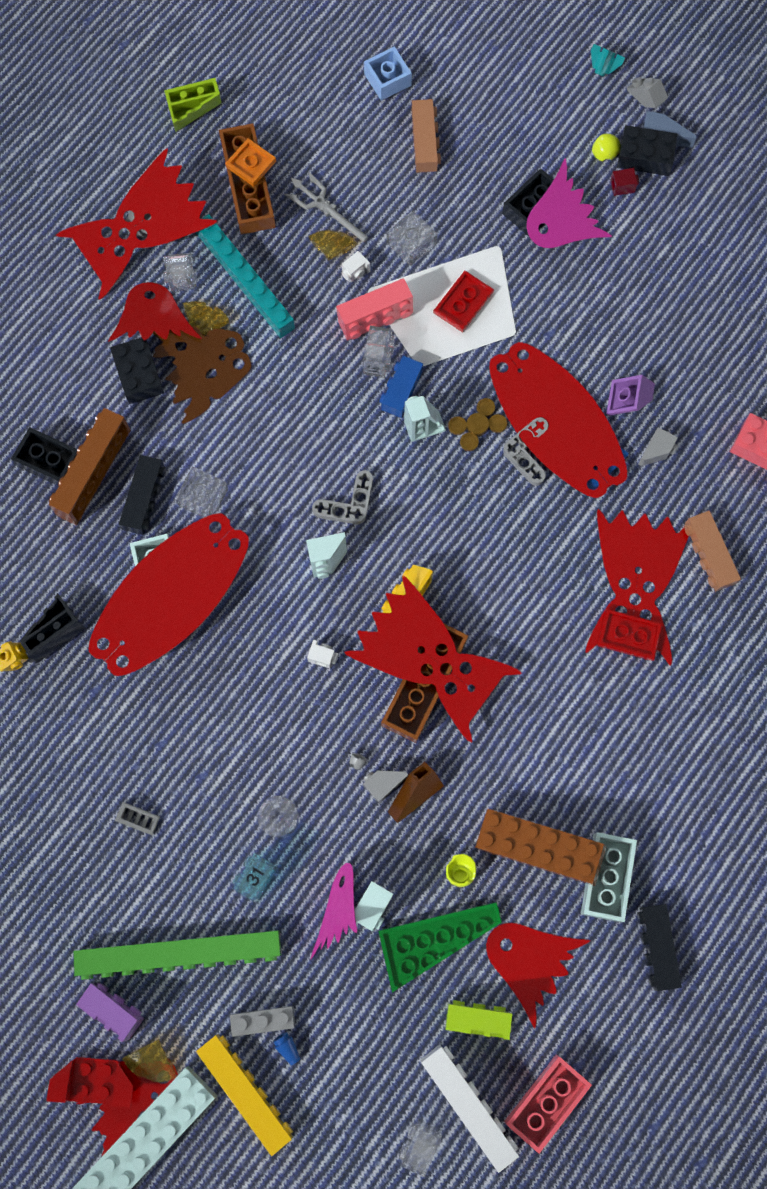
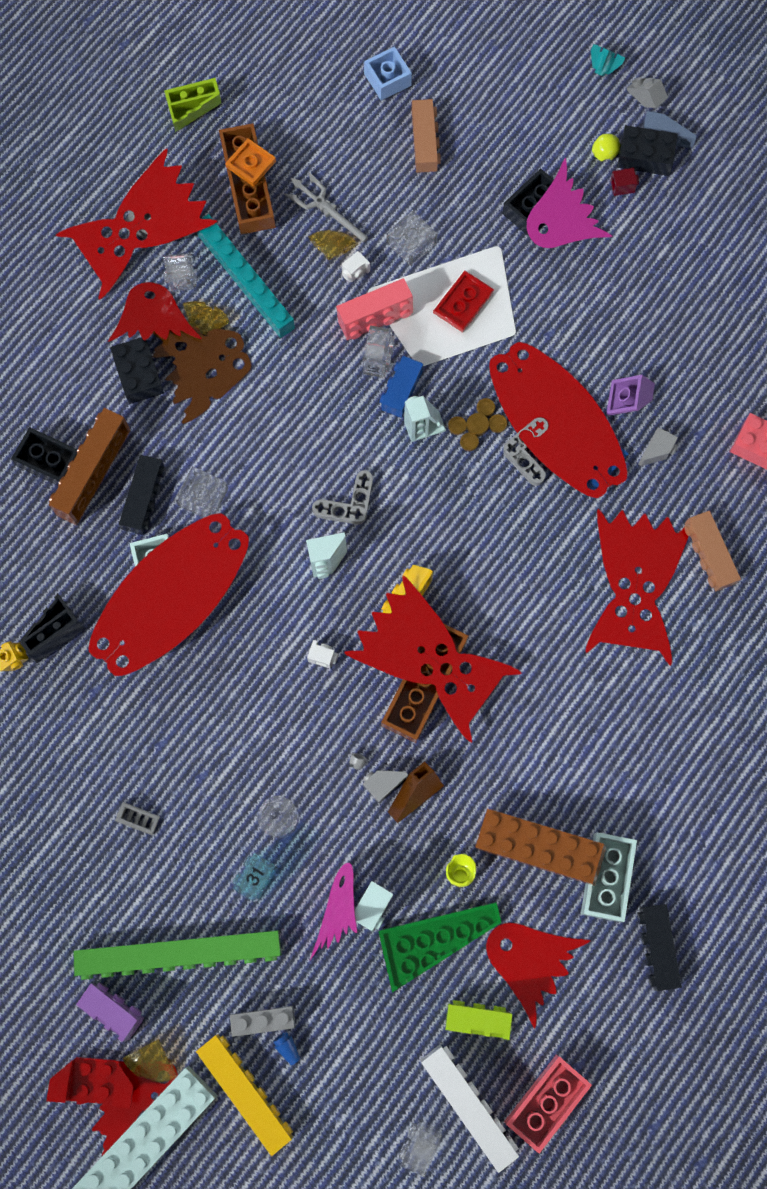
(630, 634): red tile -> none

